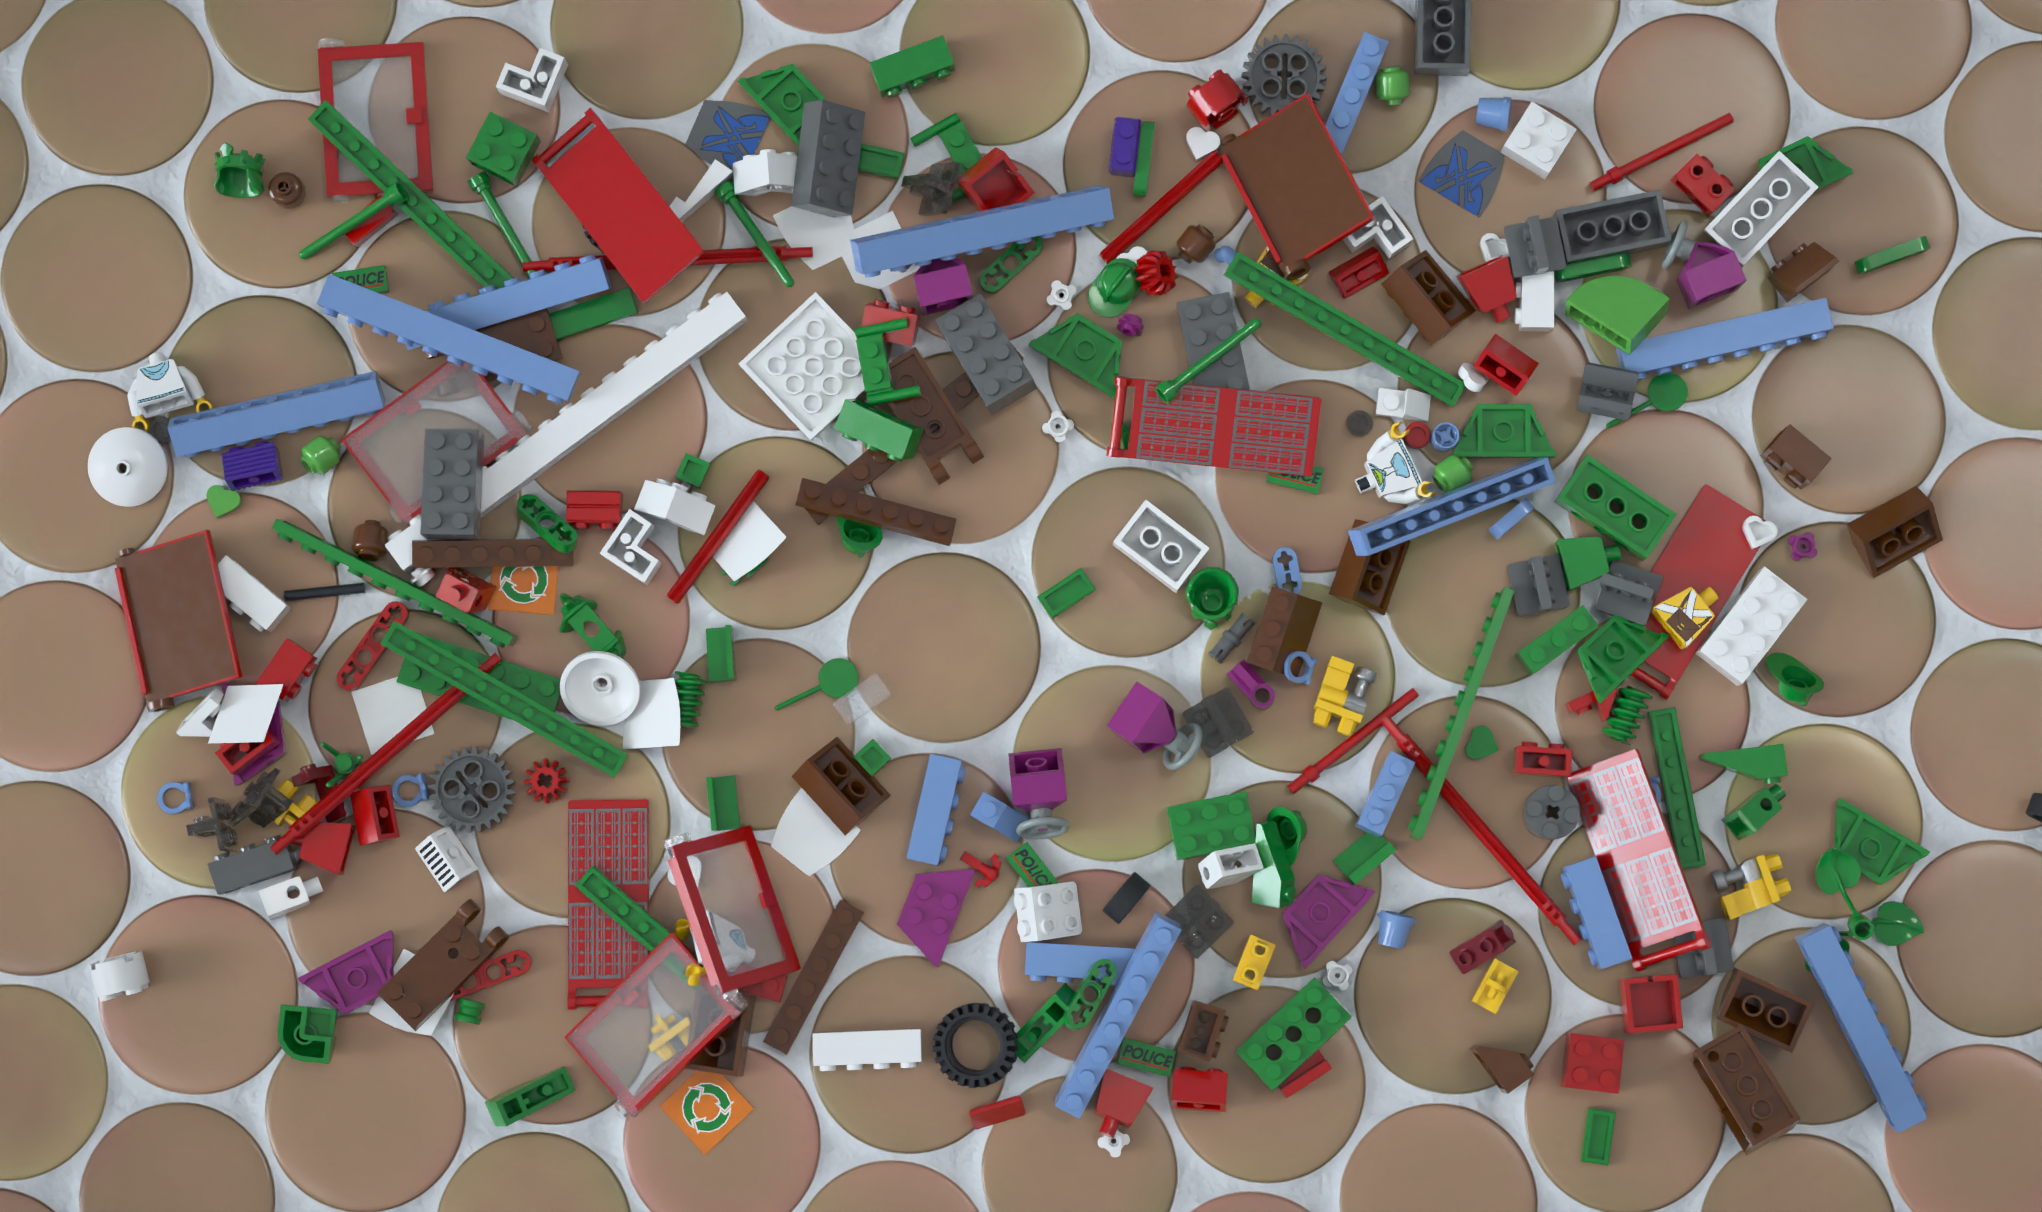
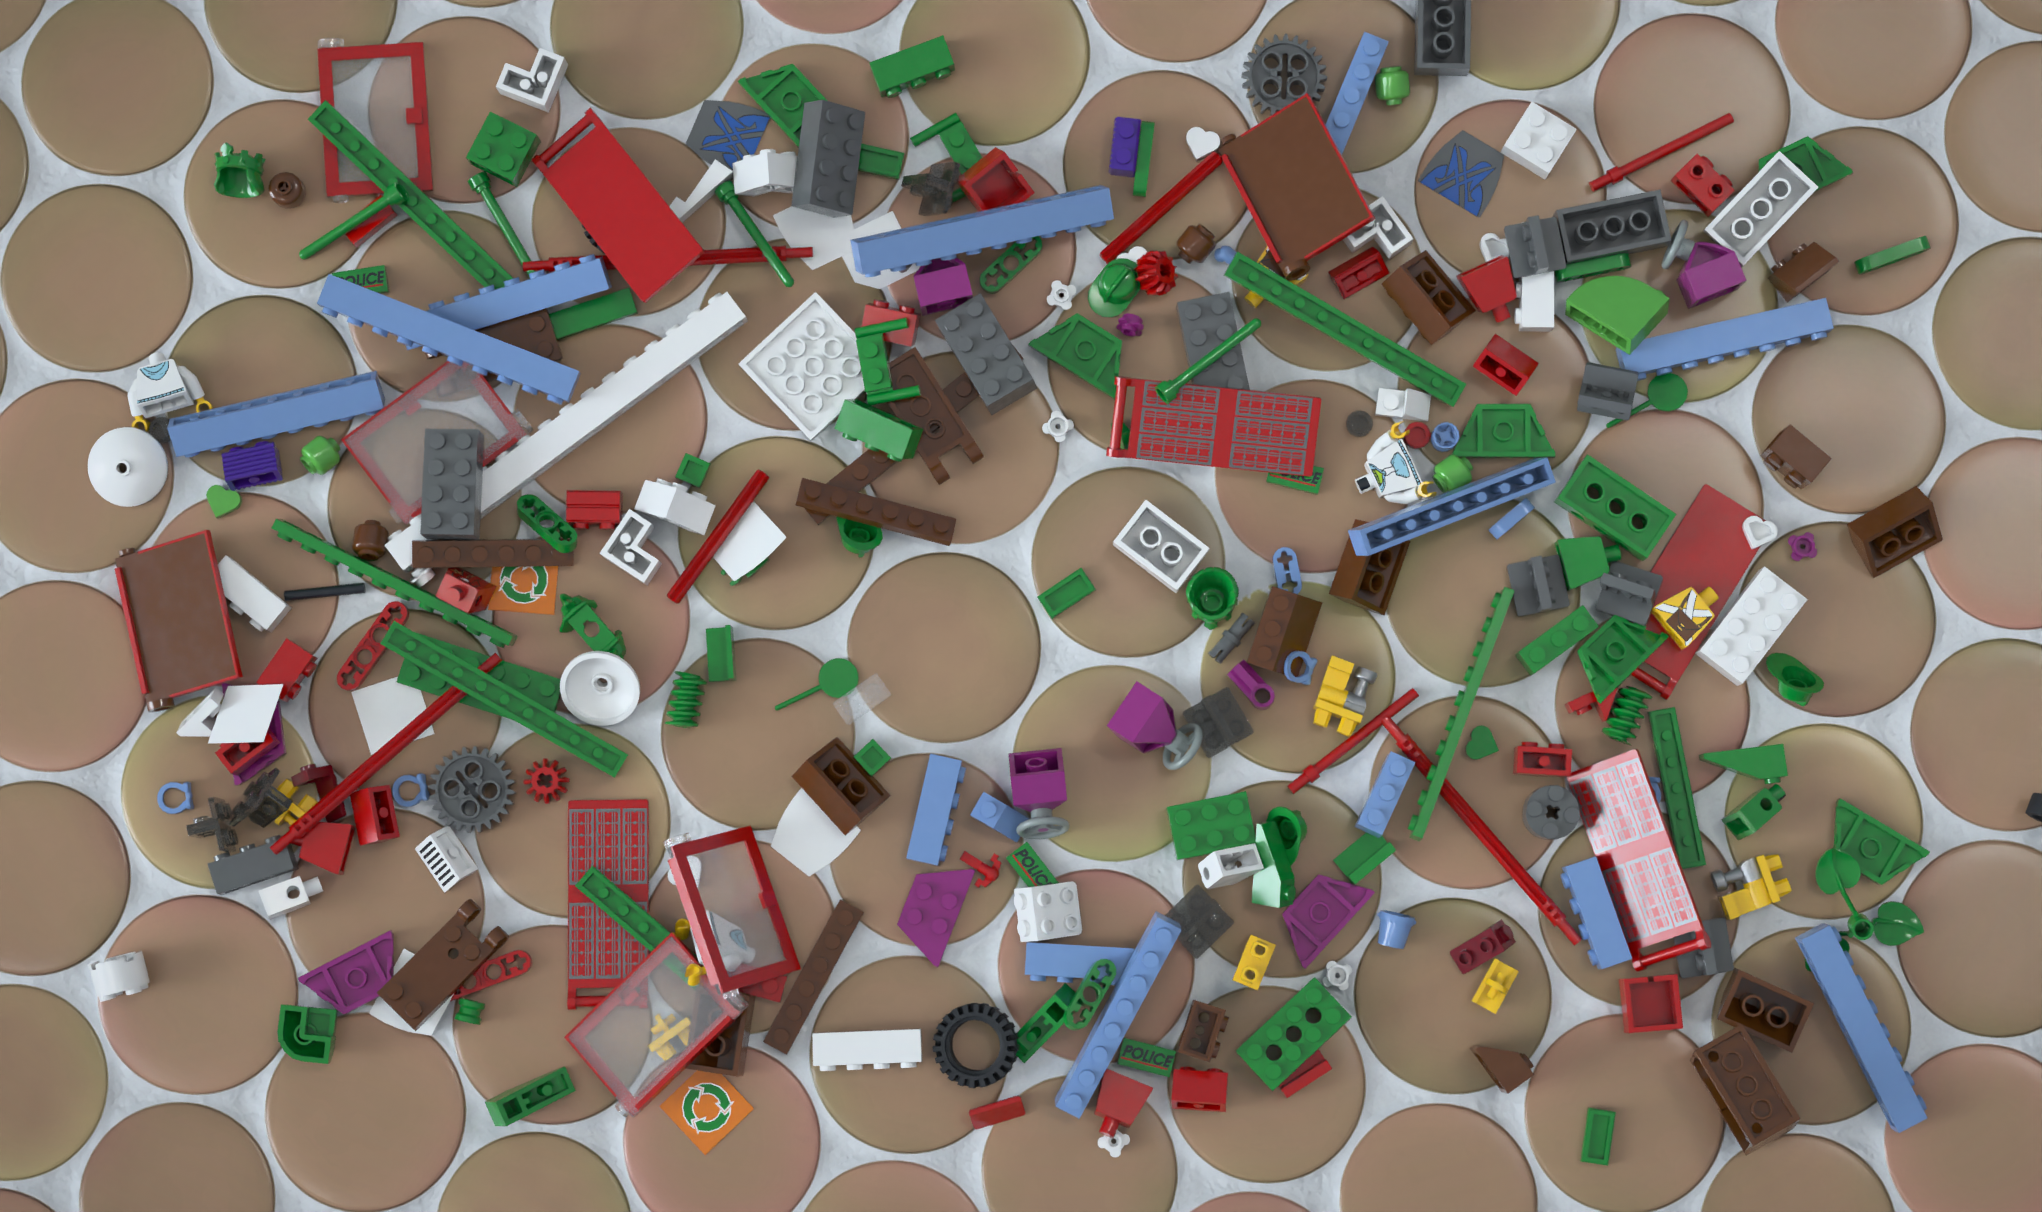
(344, 763): green plant -> none
(656, 716): white sticker -> none
(723, 803): green panel -> none
(1126, 897): black tyre -> none
(1216, 100): red brick -> none
(1473, 379): white tile -> none
(1494, 112): medium blue piece -> none
(1592, 1063): red brick -> none

